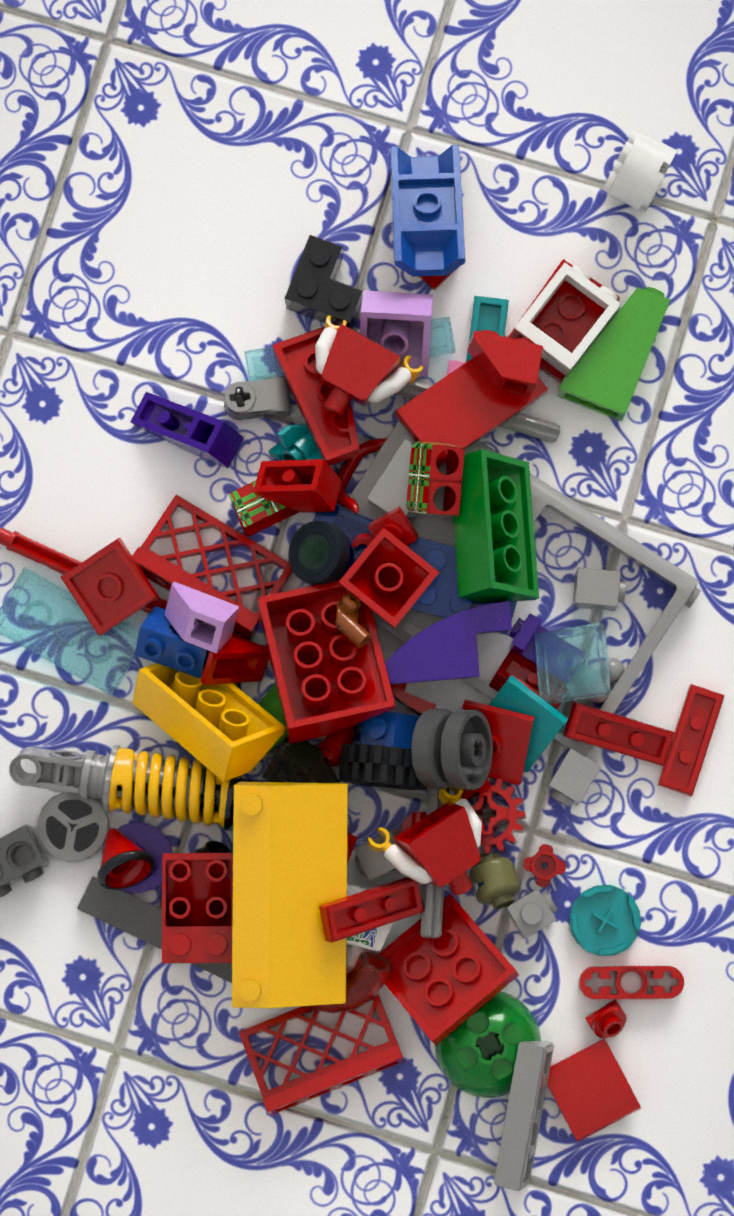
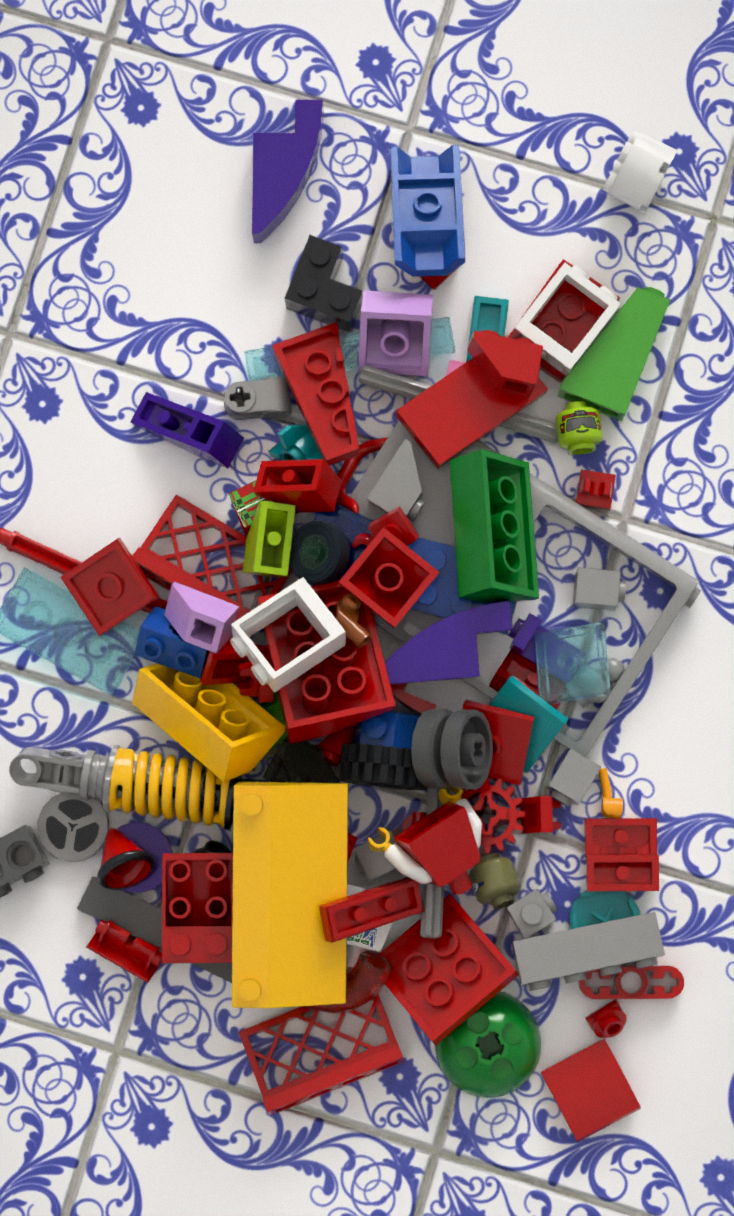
(129, 954): none -> red hinge
(253, 687): none -> red tile
(269, 540): none -> lime slope
(283, 167): none -> dark purple slope
(316, 612): none -> white window
(358, 368): red torso -> none
(424, 468): piece -> none
(523, 1114): light grey slope -> none
(539, 815): none -> red tile
(554, 867): red plate -> none
(579, 428): none -> lime head
(588, 949): none -> light grey brick
(595, 490): none -> red tile
(610, 806): none -> light orange hand
(618, 733): red tile -> none
(621, 854): none -> red slope
(691, 740): red tile -> none

